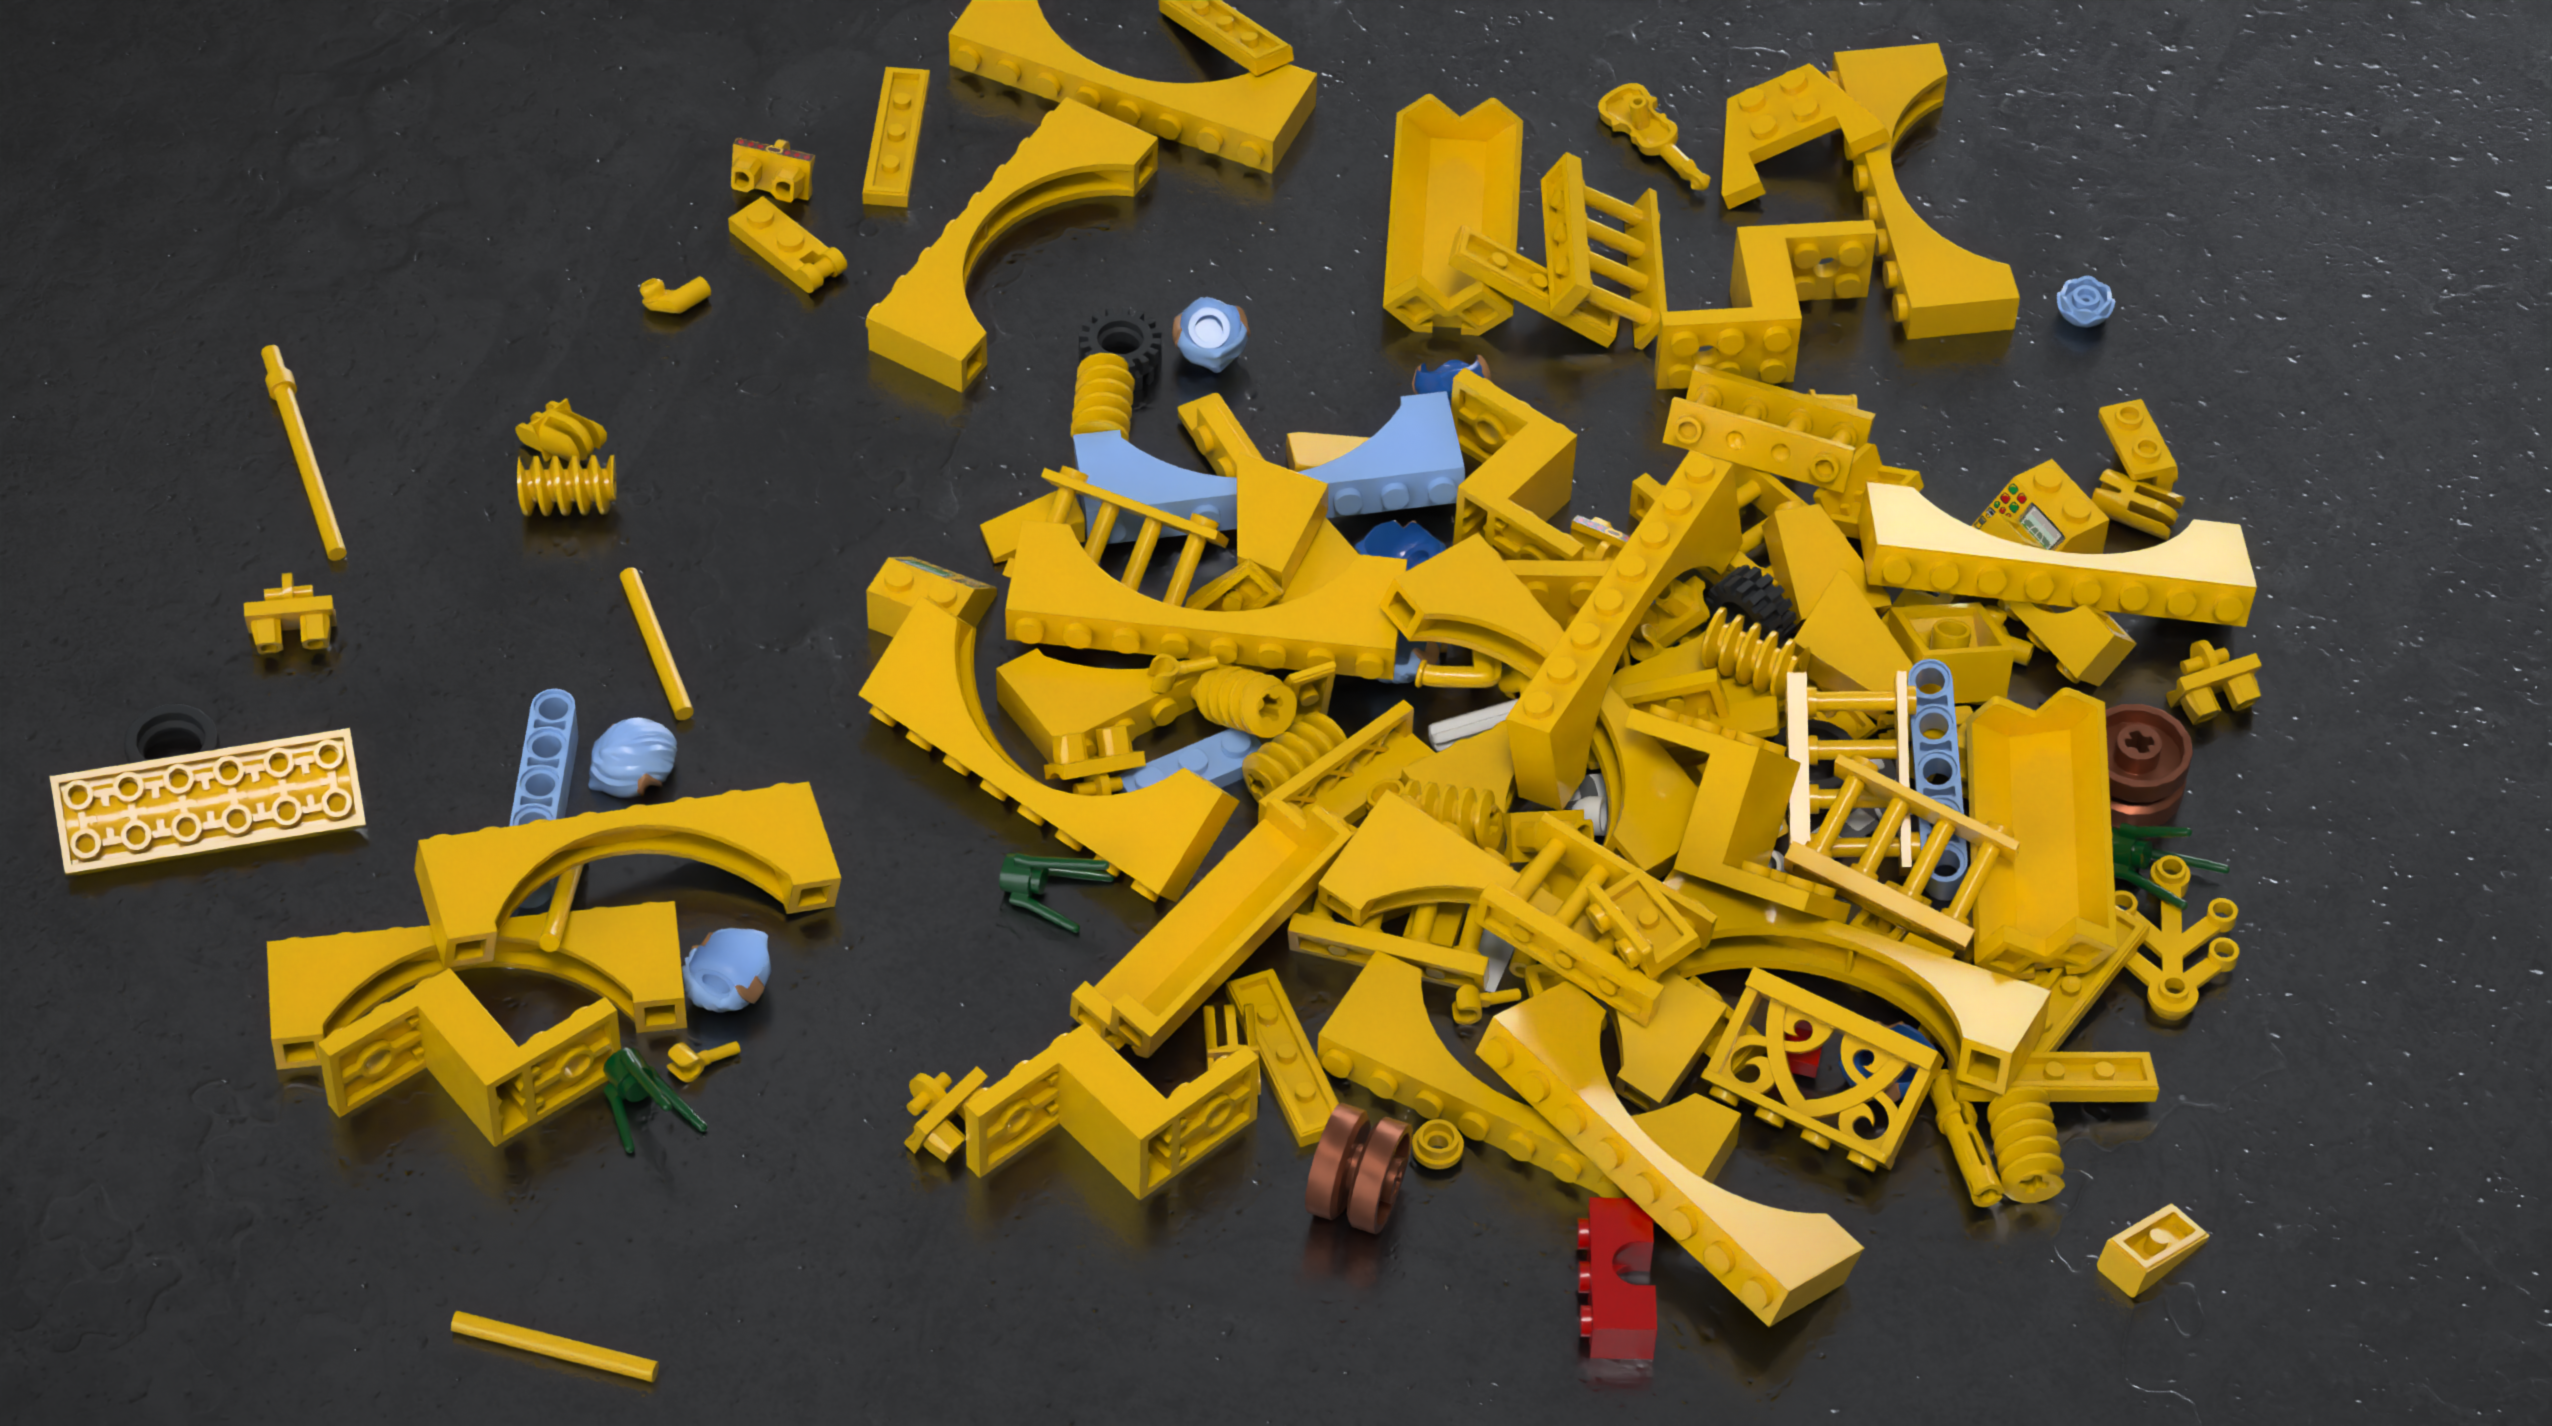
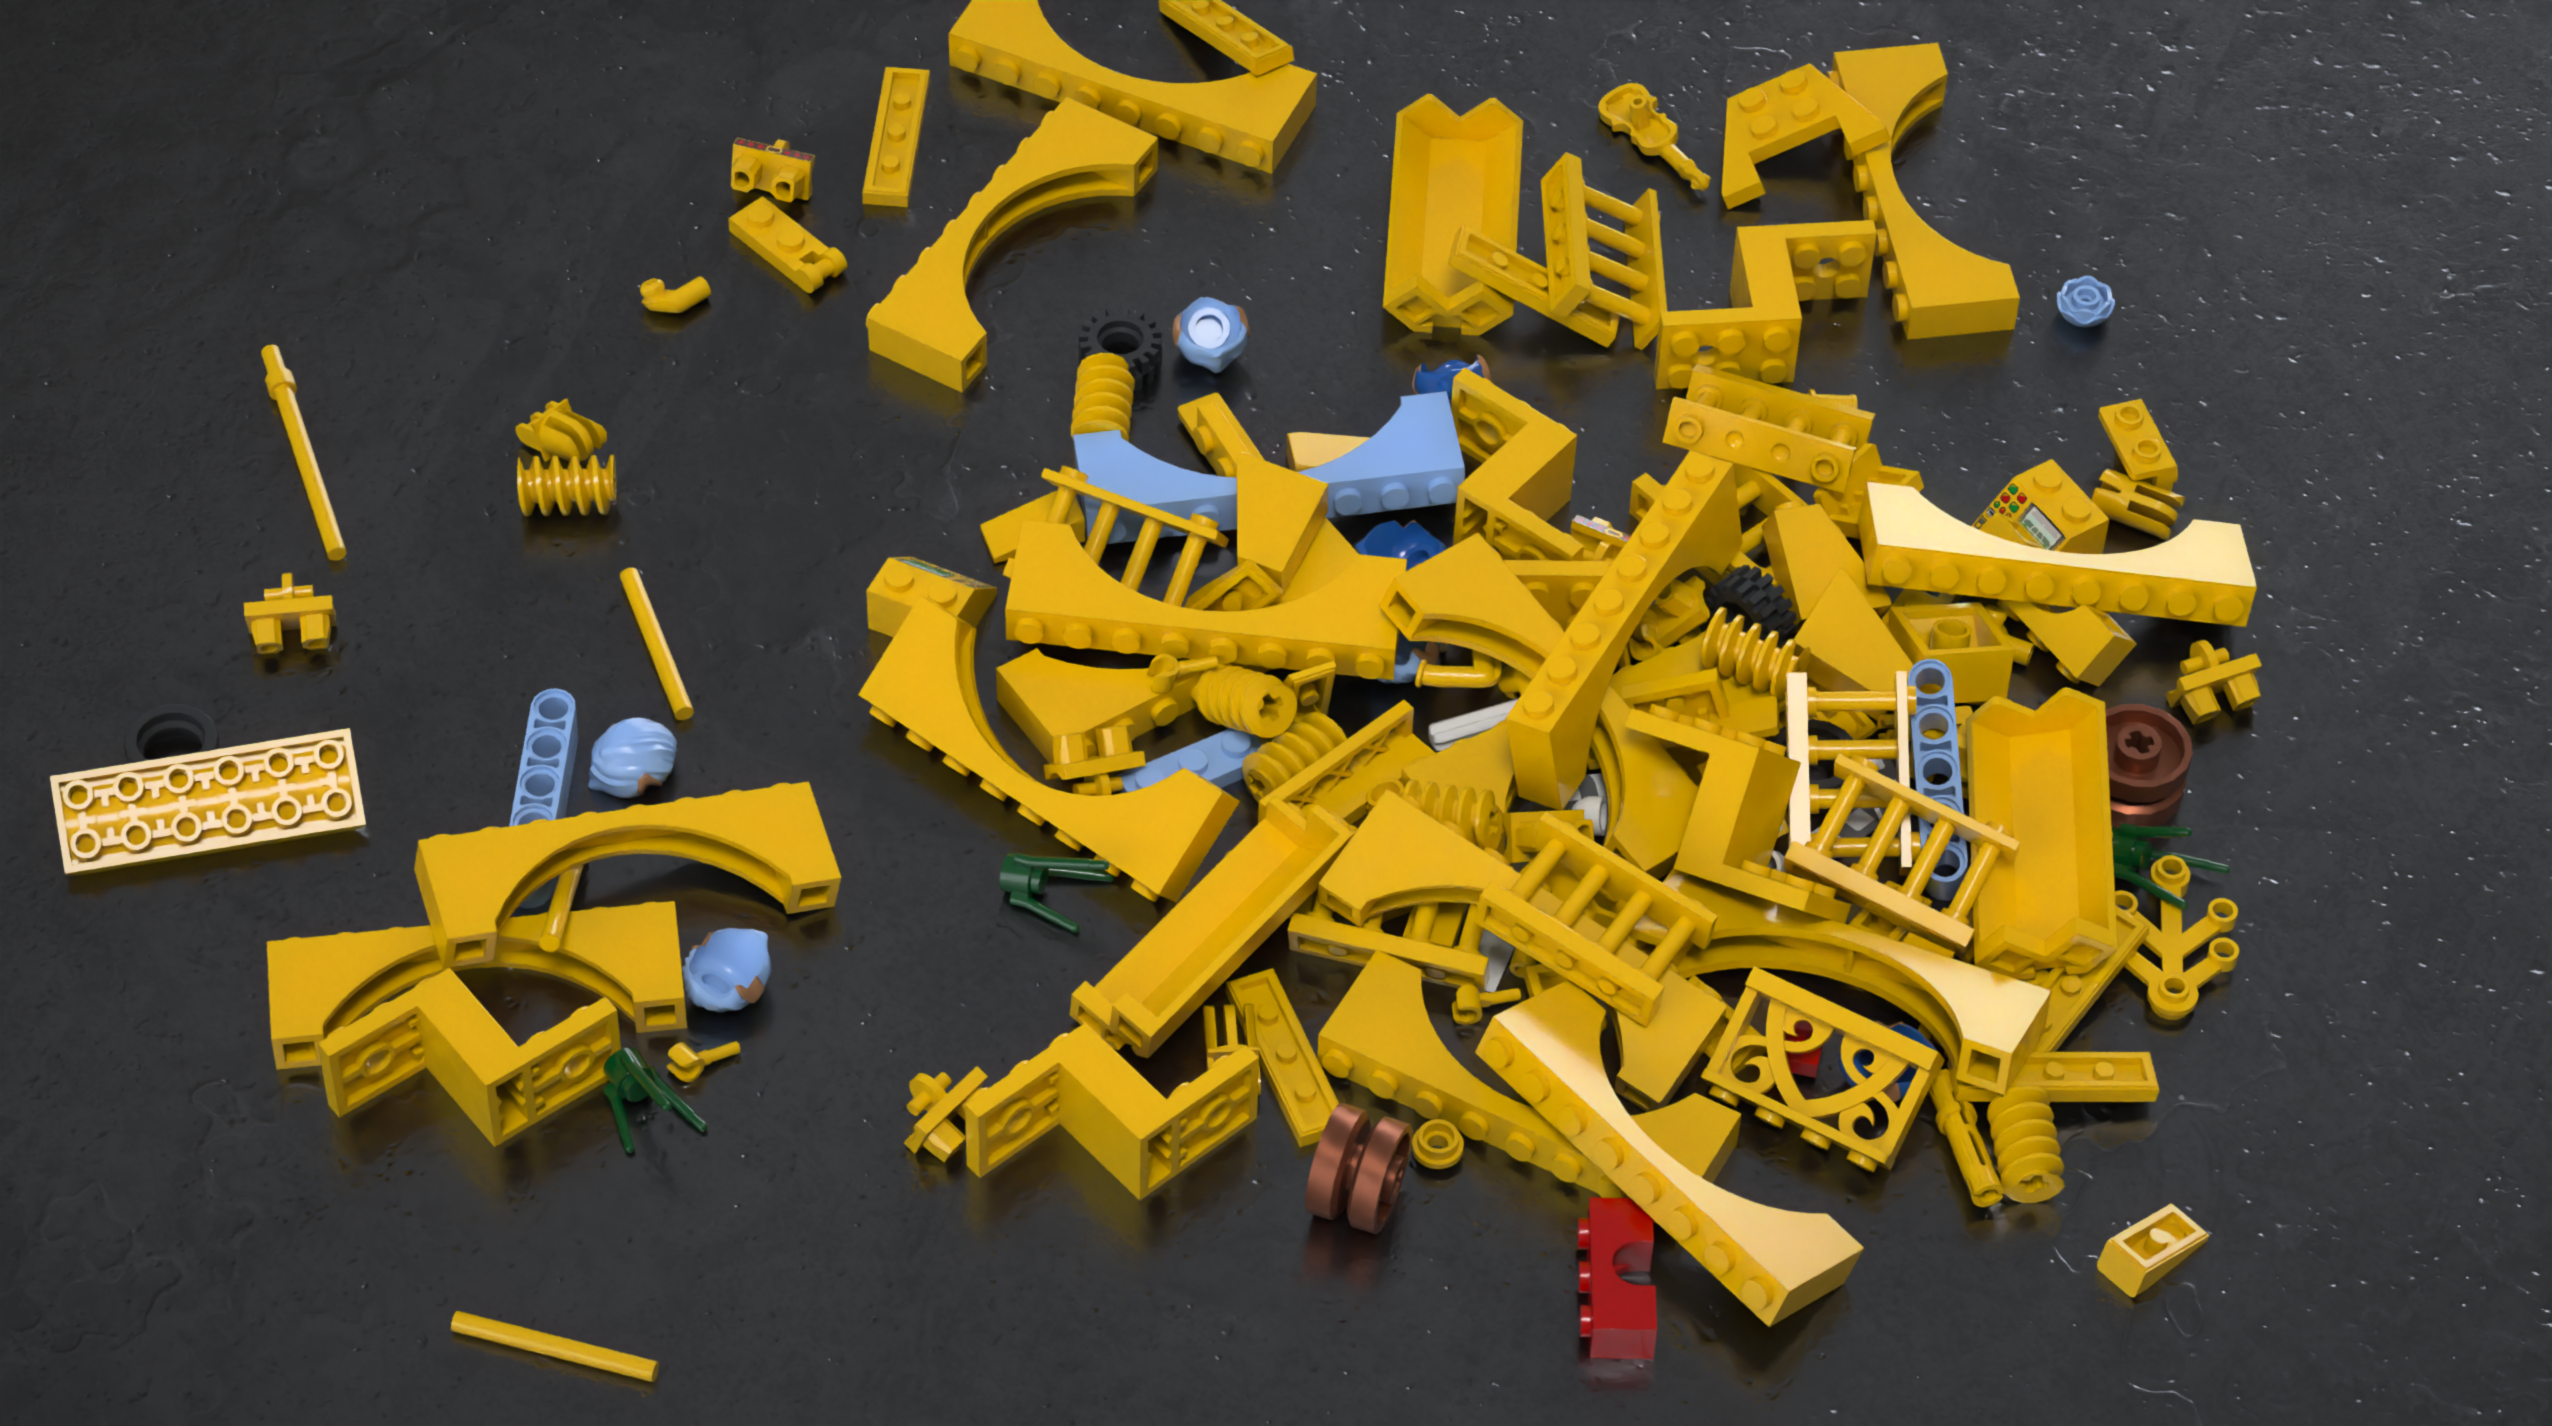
(1642, 922): yellow bracket -> none

